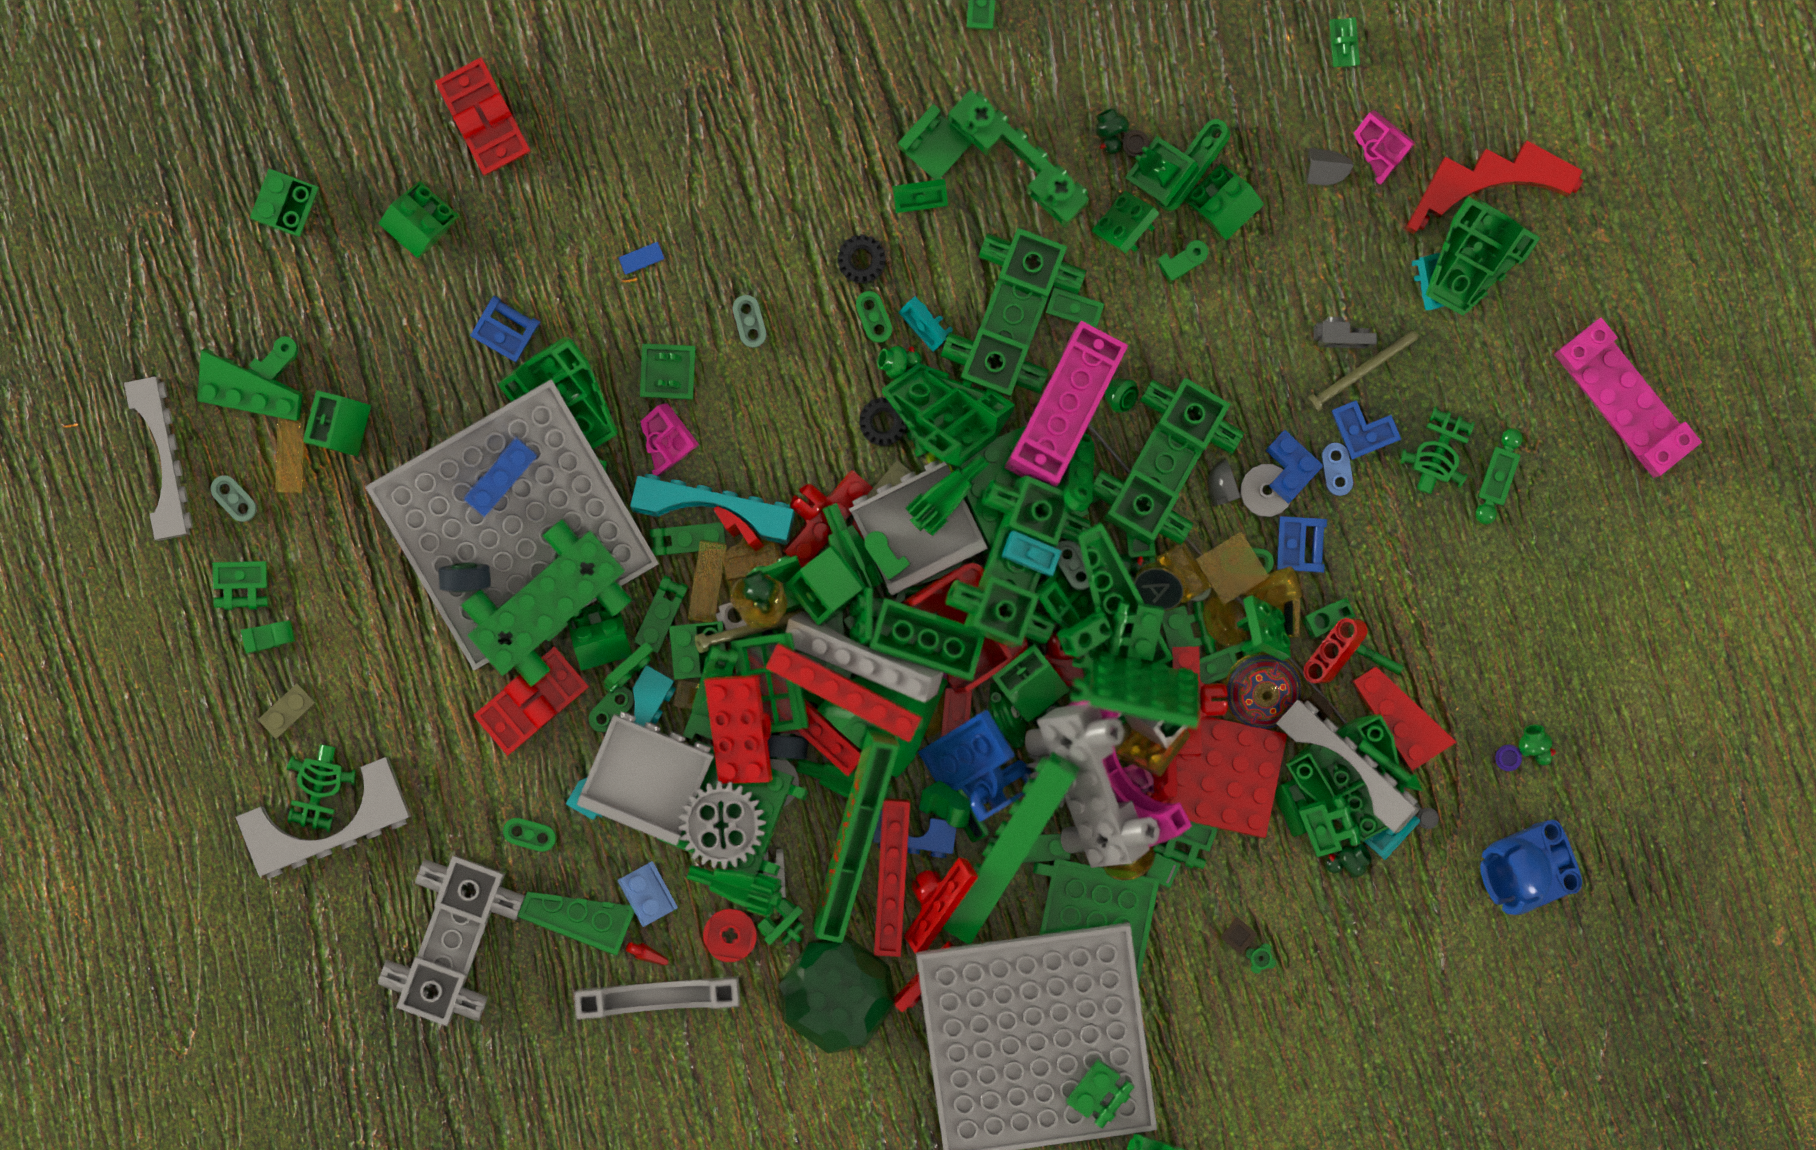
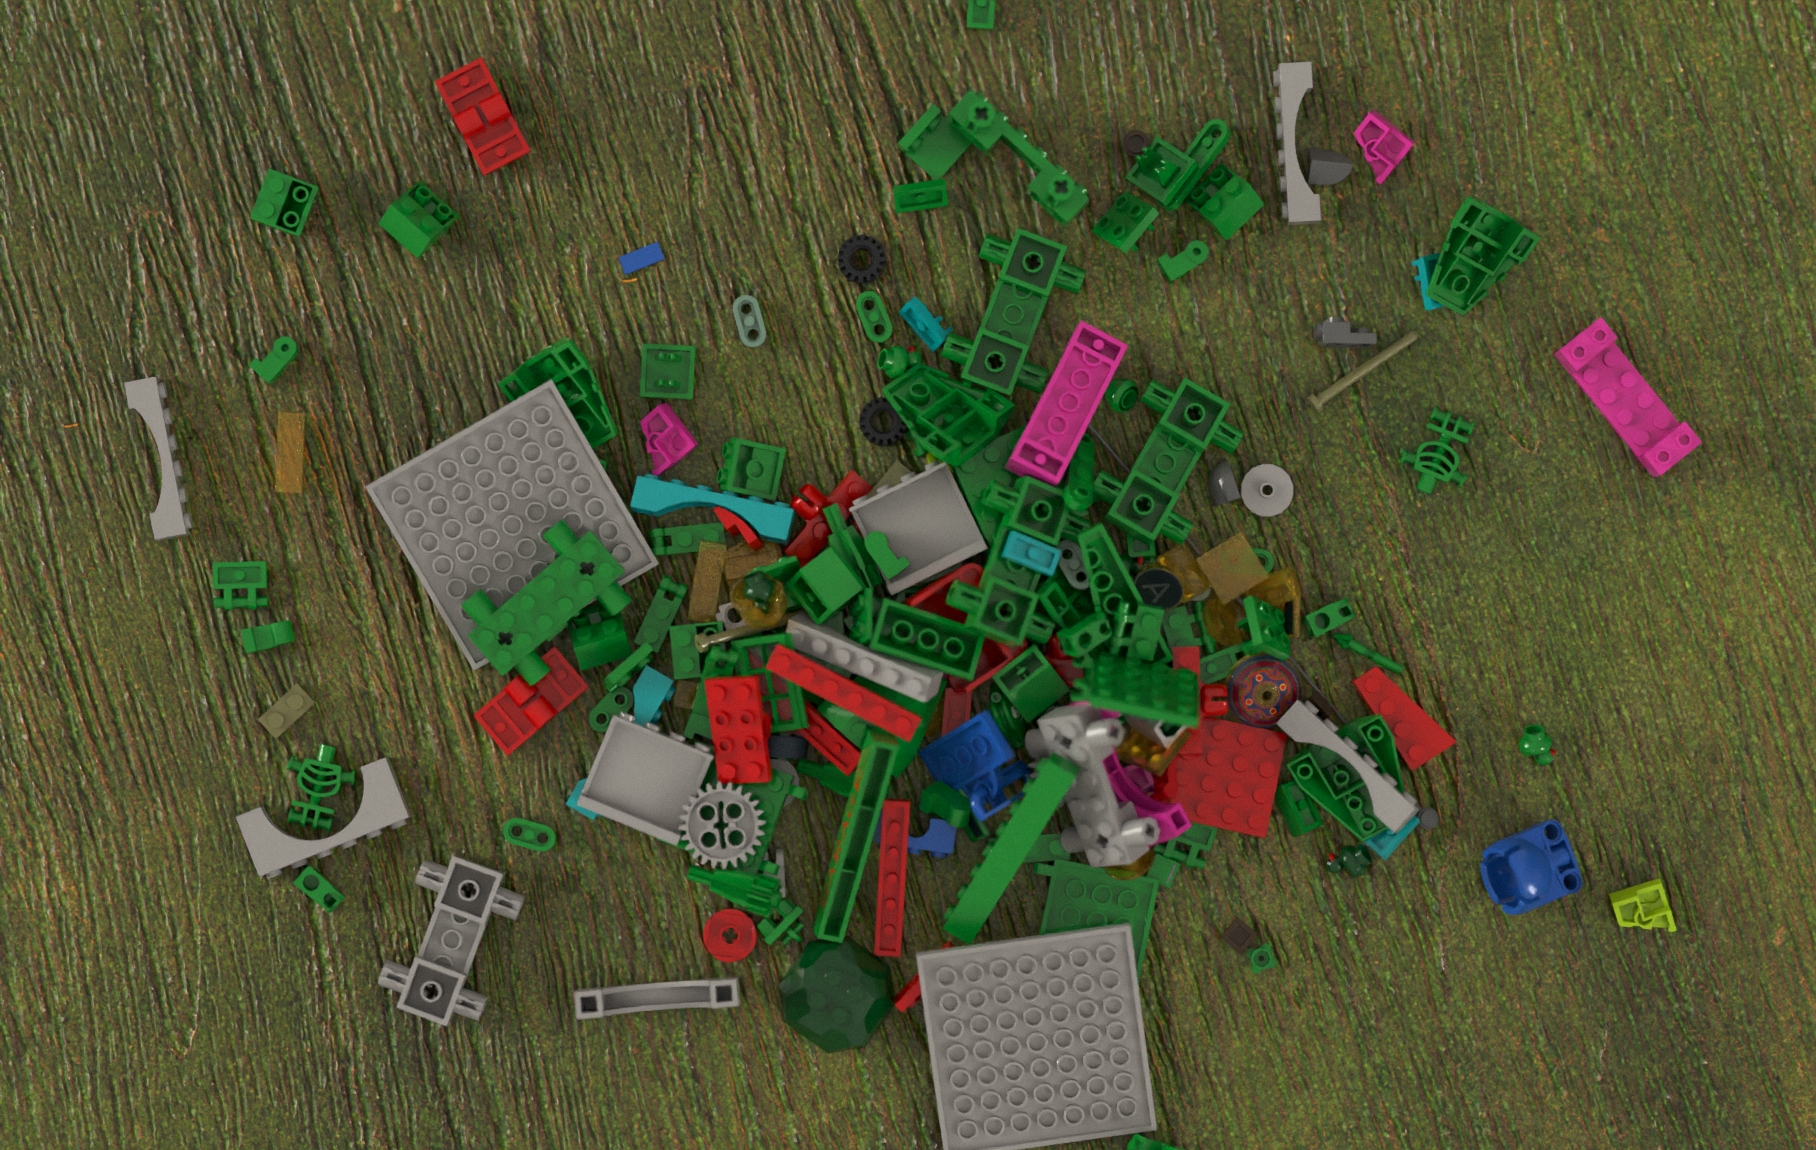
(233, 500): sand green plate -> none
(243, 389): green wing -> none
(319, 888): none -> green leg
(337, 423): green slope -> none
(464, 577): black wheel -> none
(500, 476): blue arch -> none
(501, 337): blue plate -> none
(586, 921): green wing -> none
(646, 953): red bar -> none
(647, 894): medium blue plate -> none
(751, 468): none -> green plate
(938, 901): red plate -> none
(942, 499): green piece -> none
(1074, 307): green plate -> none
(1093, 1089): green plate -> none
(1109, 125): dark green animal -> none
(1292, 543): blue plate -> none
(1298, 464): blue plate -> none
(1300, 203): none -> light grey arch
(1321, 827): green plate -> none
(1335, 469): medium blue plate -> none
(1344, 42): green hips -> none
(1346, 644): red beam -> none
(1363, 437): blue plate -> none
(1409, 780): green piece -> none
(1455, 182): red arch -> none
(1499, 476): green plate -> none
(1508, 757): dark purple plate -> none
(1643, 906): none -> lime slope

